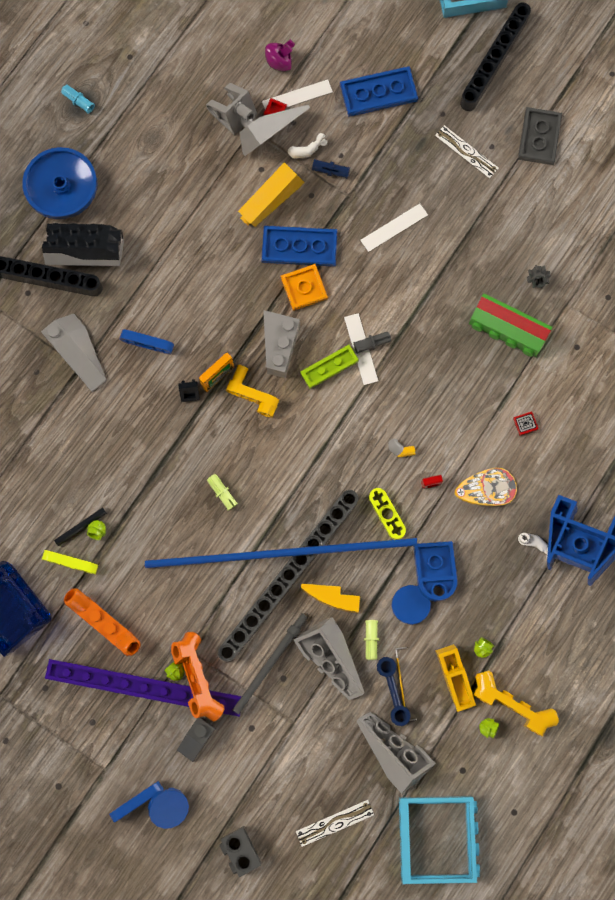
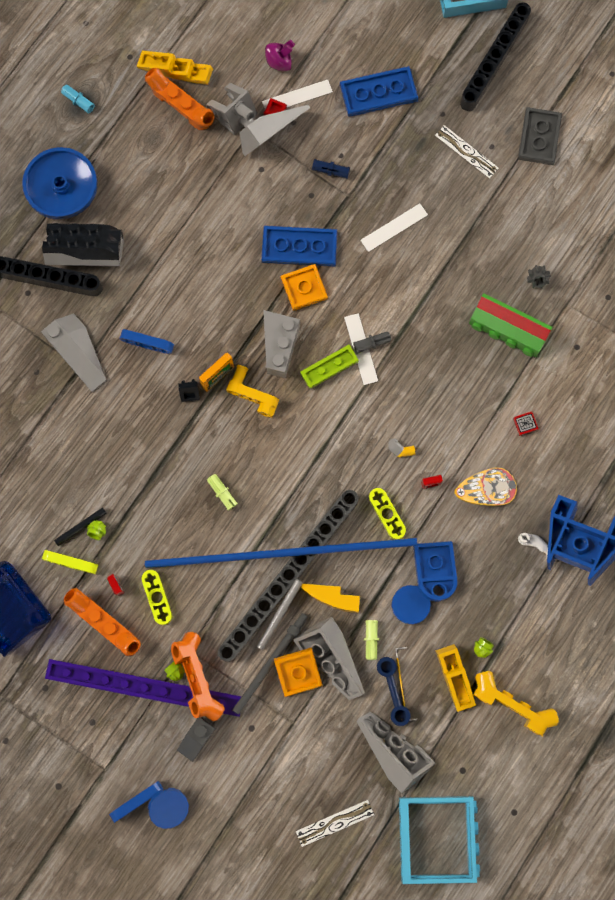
(115, 585): none -> red tile
(147, 585): none -> neon yellow beam
(166, 90): none -> orange plate
(175, 67): none -> yellow slope
(246, 849): dark grey brick -> none
(270, 195): yellow slope -> none
(279, 614): none -> light grey bar
(298, 672): none -> light orange tile
(305, 152): white arm -> none
(488, 727): lime plate -> none

